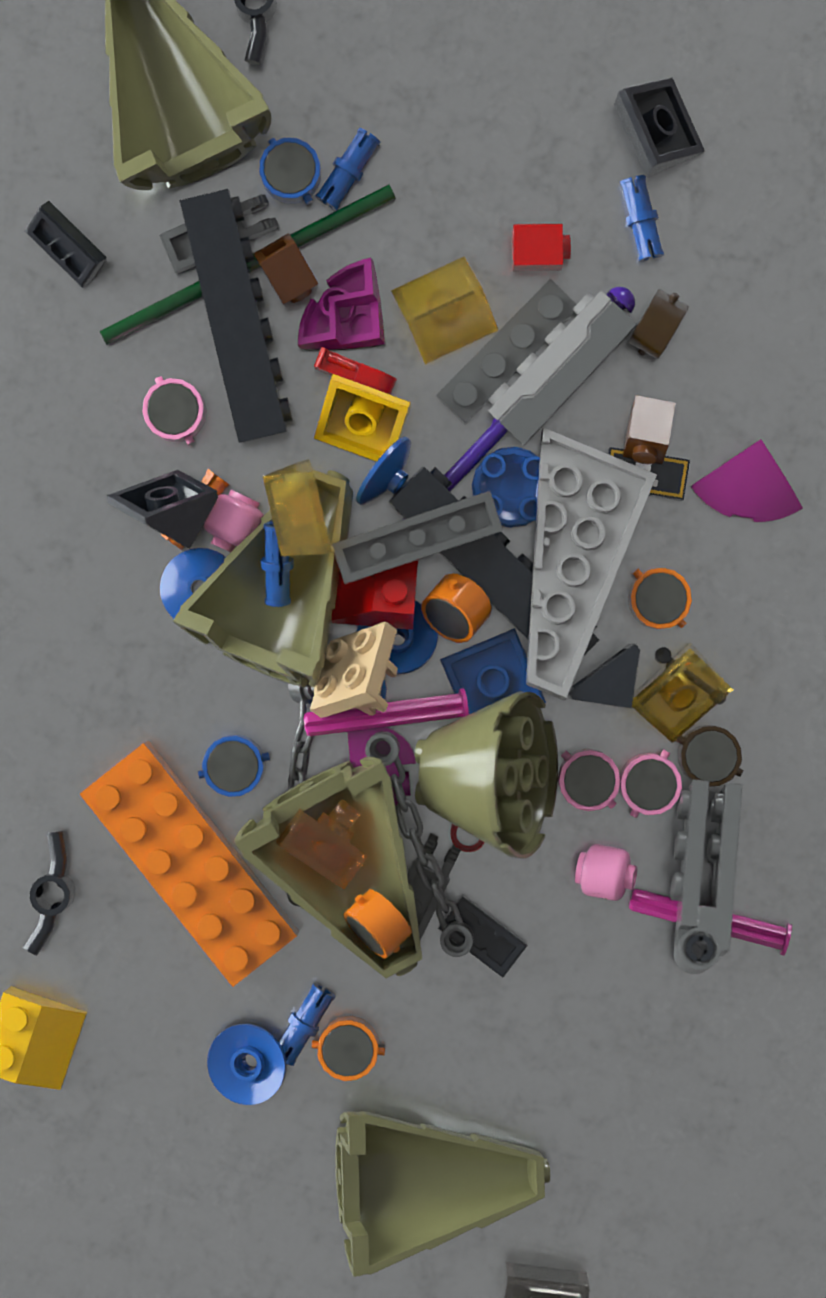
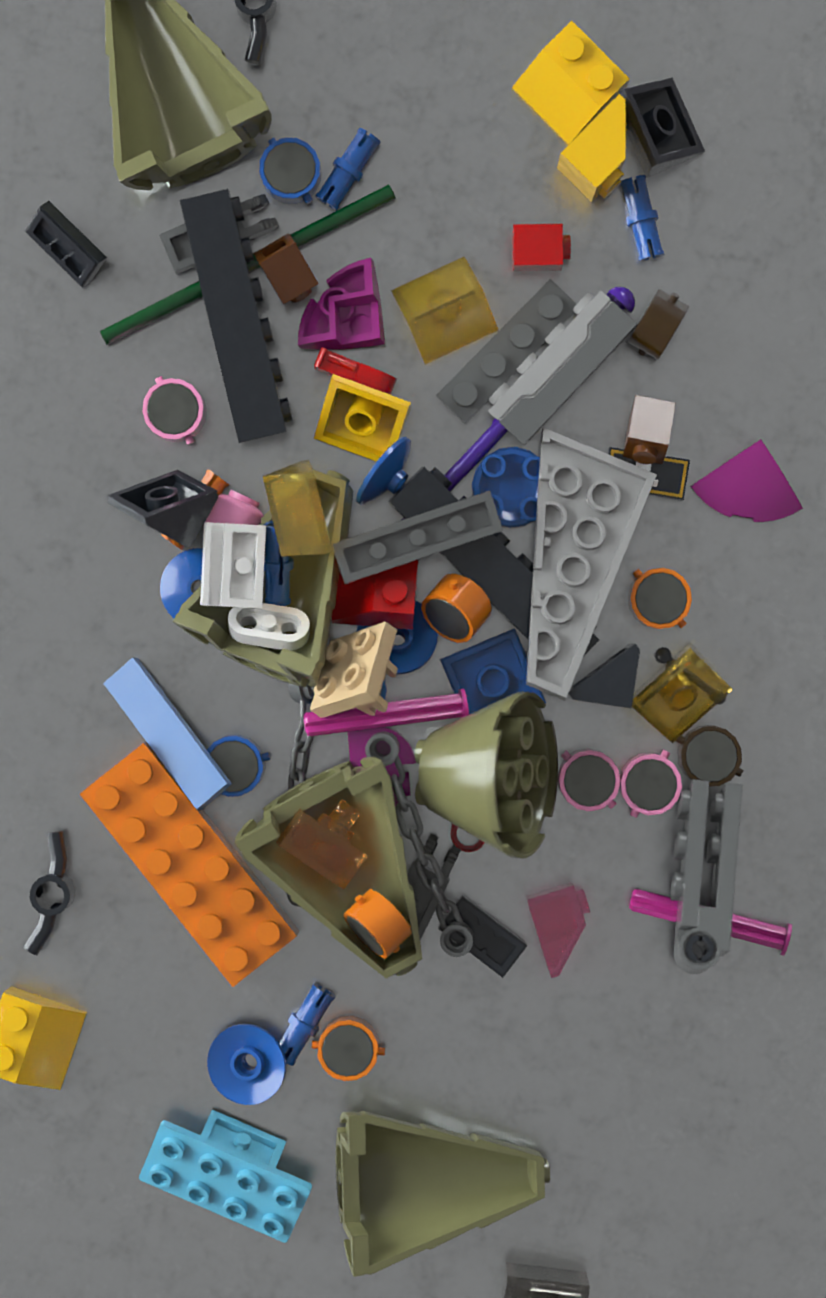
(167, 733): none -> medium blue tile
(228, 1173): none -> medium azure bracket
(233, 565): none -> white plate
(269, 627): none -> white plate
(558, 922): none -> clear pink slope
(570, 82): none -> yellow slope
(598, 153): none -> yellow slope
(605, 872): bright pink head -> none

